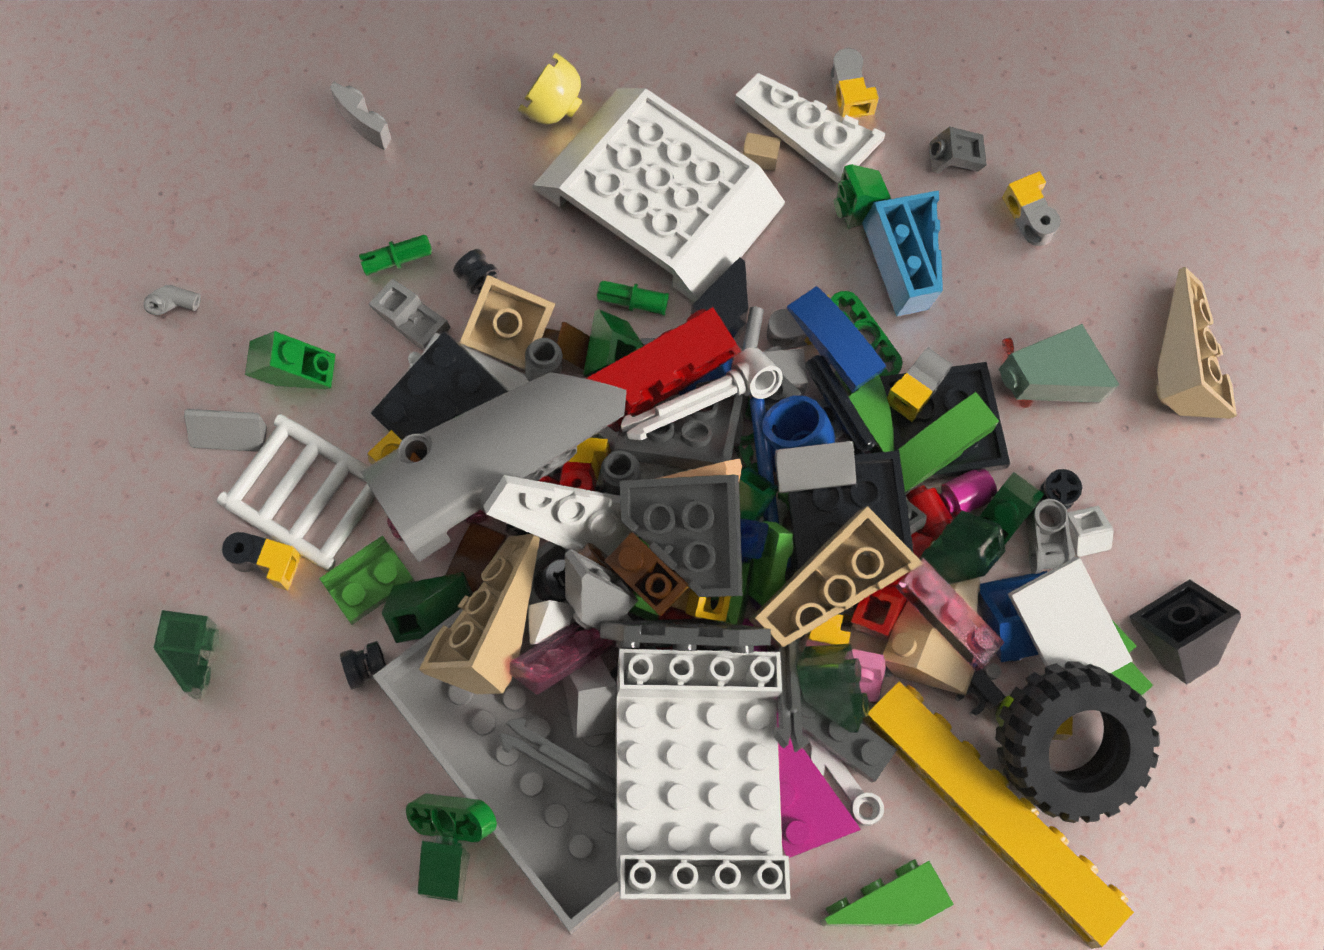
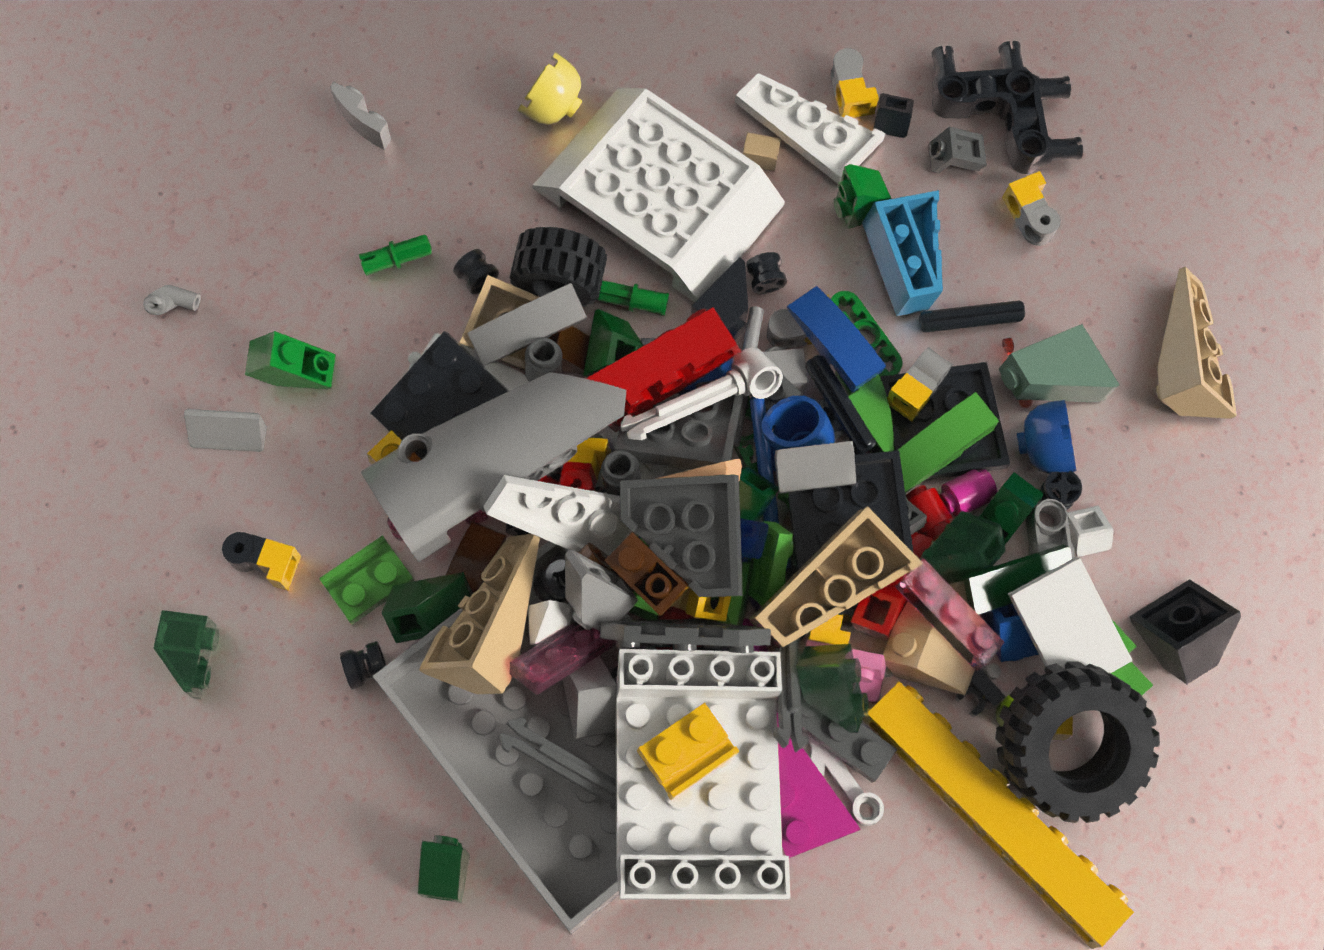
(263, 518): white bar -> none
(407, 314): light grey slope -> none
(451, 817): green beam -> none
(526, 324): none -> light grey slope
(556, 257): none -> black tyre
(687, 751): none -> yellow plate
(766, 273): none -> black wheel
(894, 115): none -> black slope
(902, 902): bright green slope -> none
(972, 316): none -> black axle
(990, 587): none -> dark green tile
(993, 93): none -> black pin
(1048, 438): none -> blue cylinder

